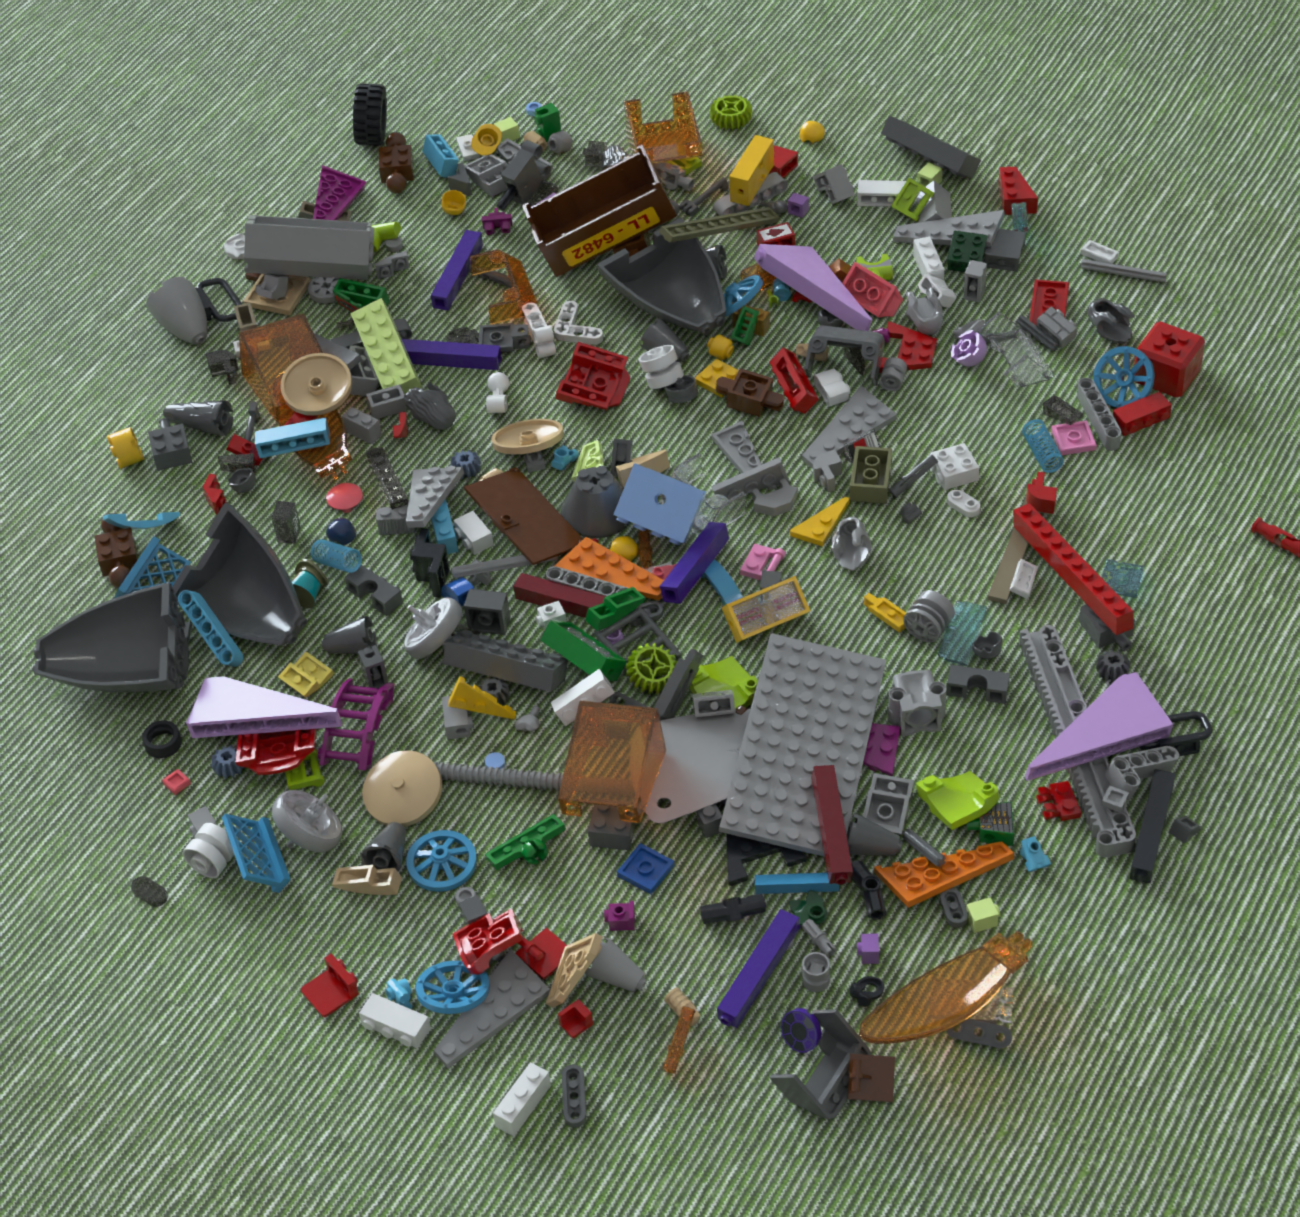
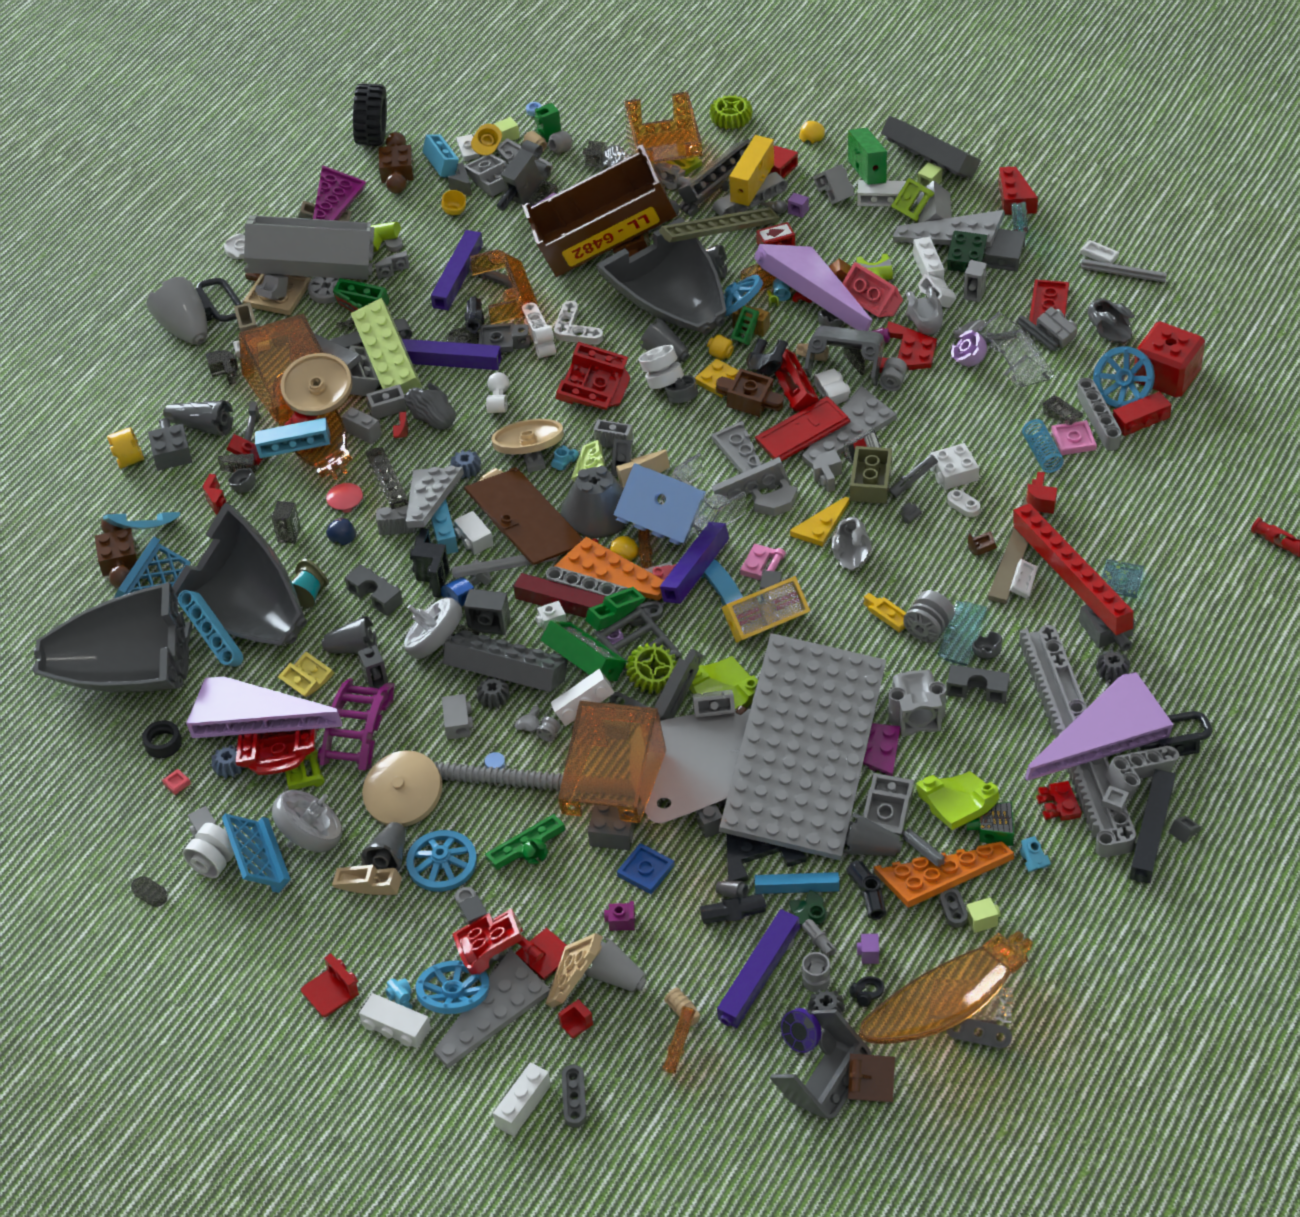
(334, 555): medium azure piece -> none
(474, 315): none -> black piece
(476, 700): yellow wing -> none
(497, 220): magenta hips -> none
(548, 728): none -> light grey wheel
(607, 431): none -> light grey brick
(713, 173): none -> dark grey brick
(732, 889): none -> dark grey cone
(766, 363): none -> black connector
(802, 429): none -> red piece
(826, 1001): none -> dark grey gear
(831, 824): dark red brick -> none
(867, 156): none -> green brick
(981, 543): none -> reddish brown plate

